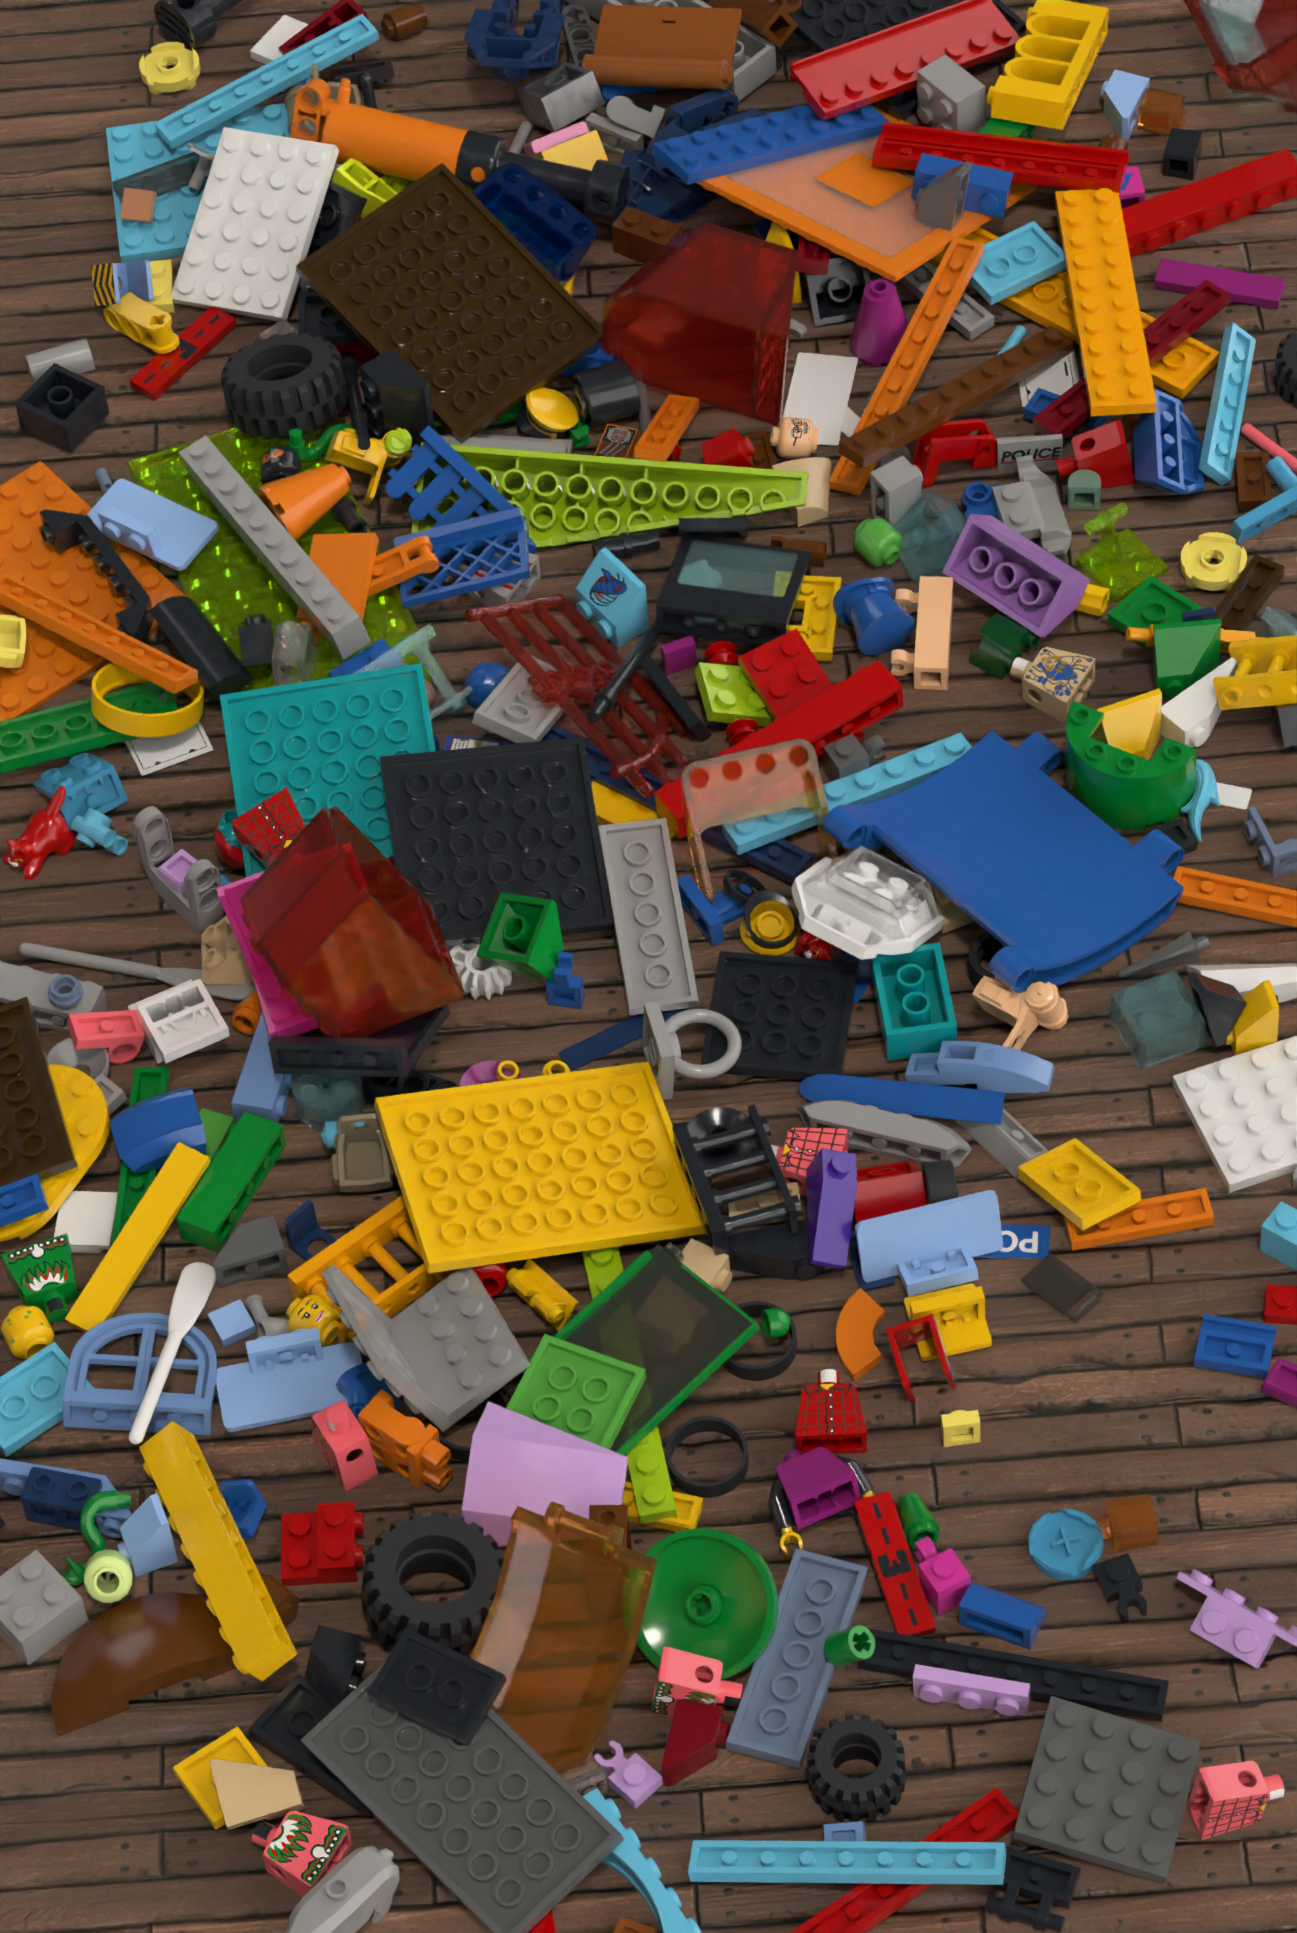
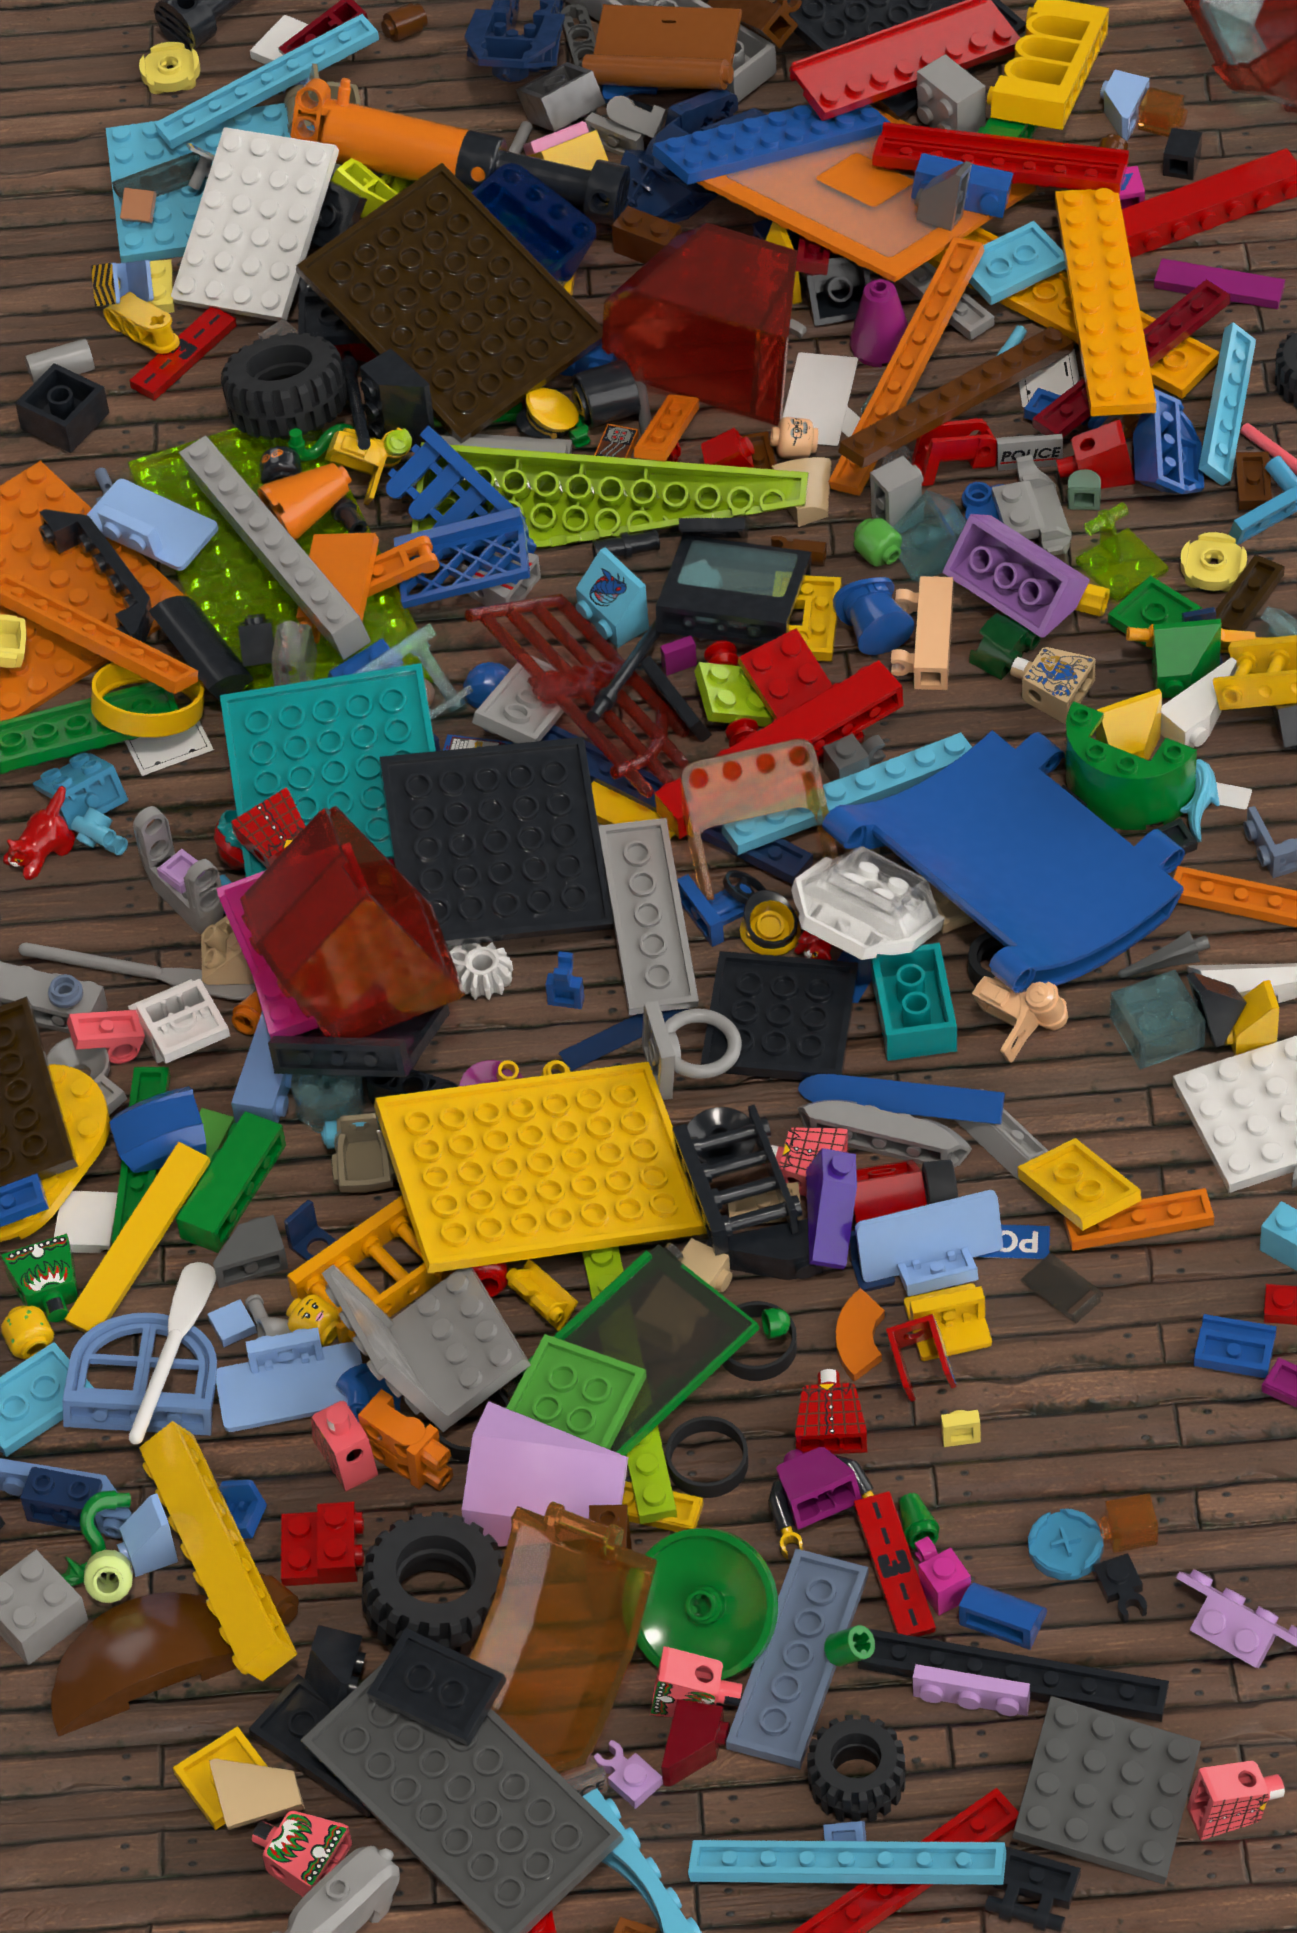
(367, 75): black plate -> none
(523, 936): green slope -> none
(983, 1064): medium blue slope -> none

